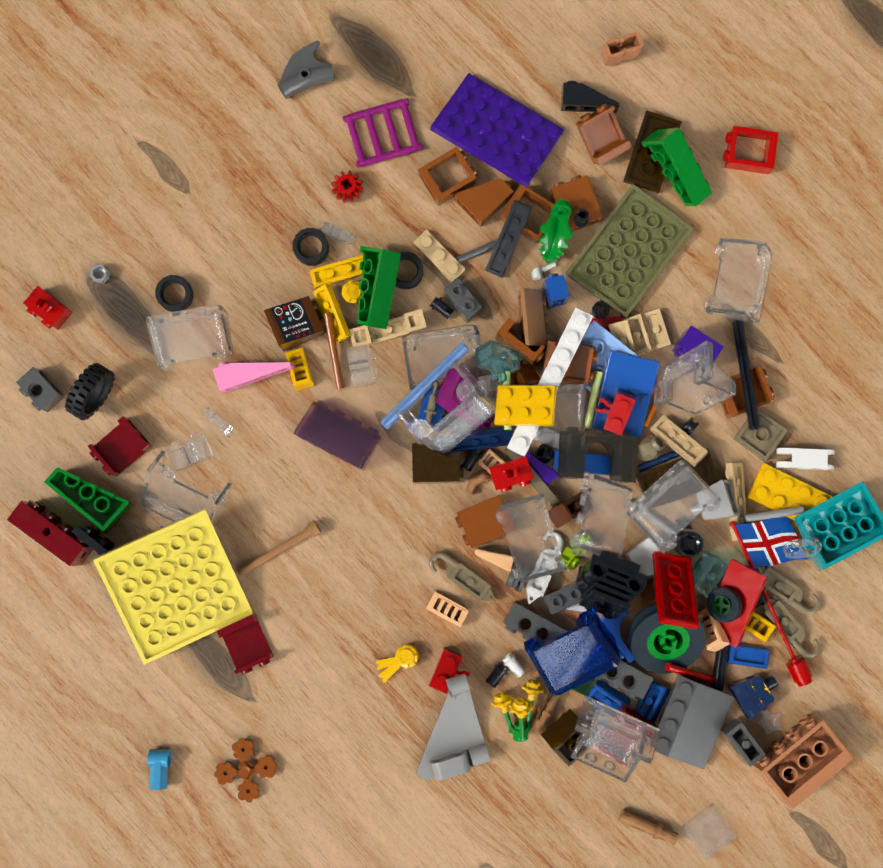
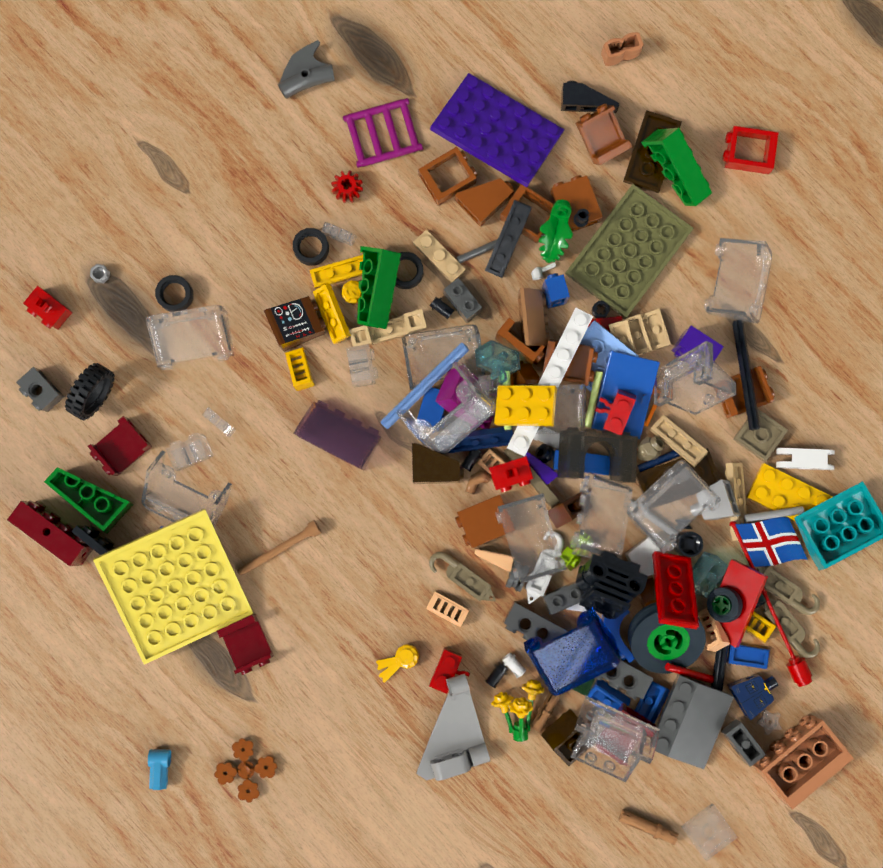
(236, 375): bright pink slope -> none
(333, 350): dark orange bar -> none
(431, 404): dark tan piece -> none
(690, 426): black bush -> none
(801, 544): clear beam -> none

